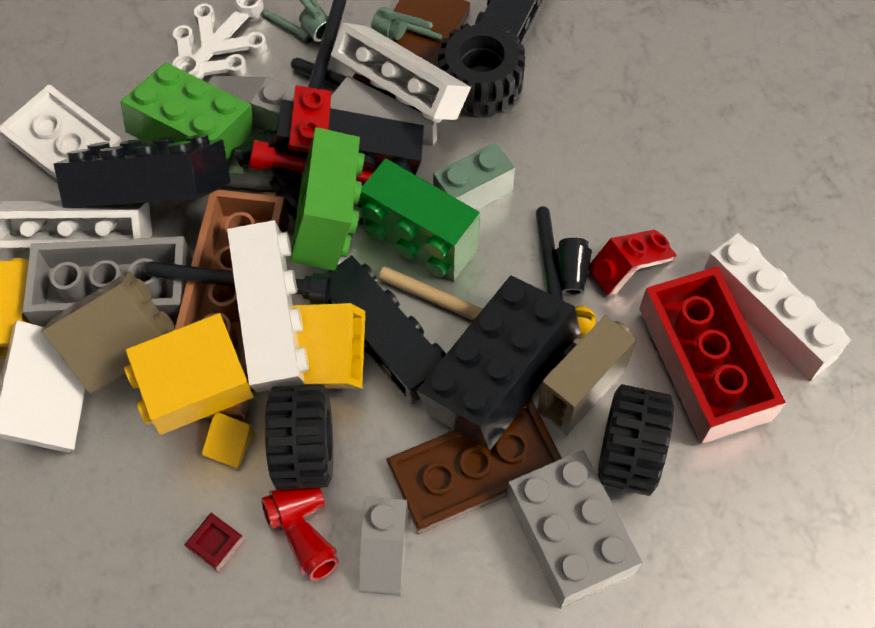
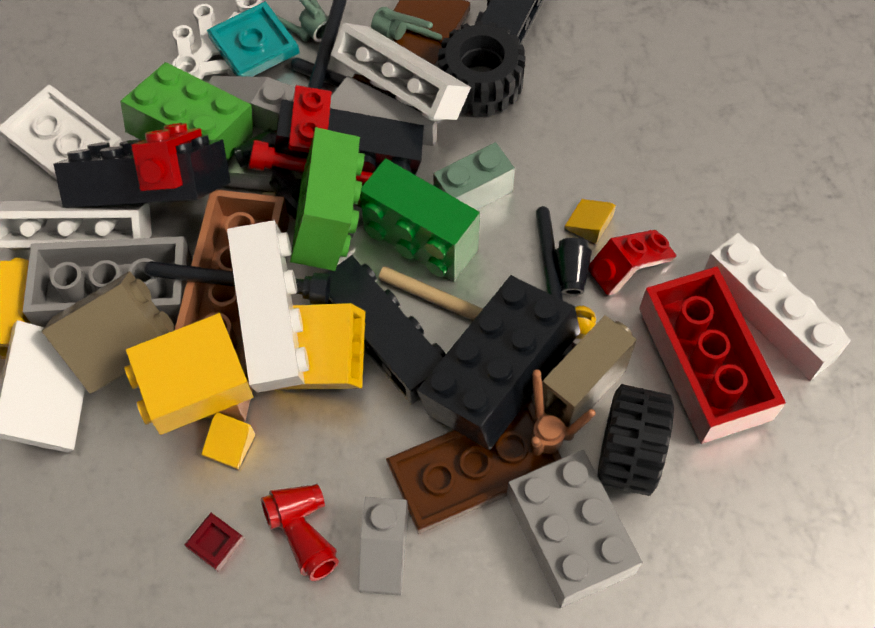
(157, 156): none -> red bracket
(253, 41): none -> teal tile
(299, 437): black tyre -> none
(549, 430): none -> nougat plant
(590, 219): none -> yellow slope

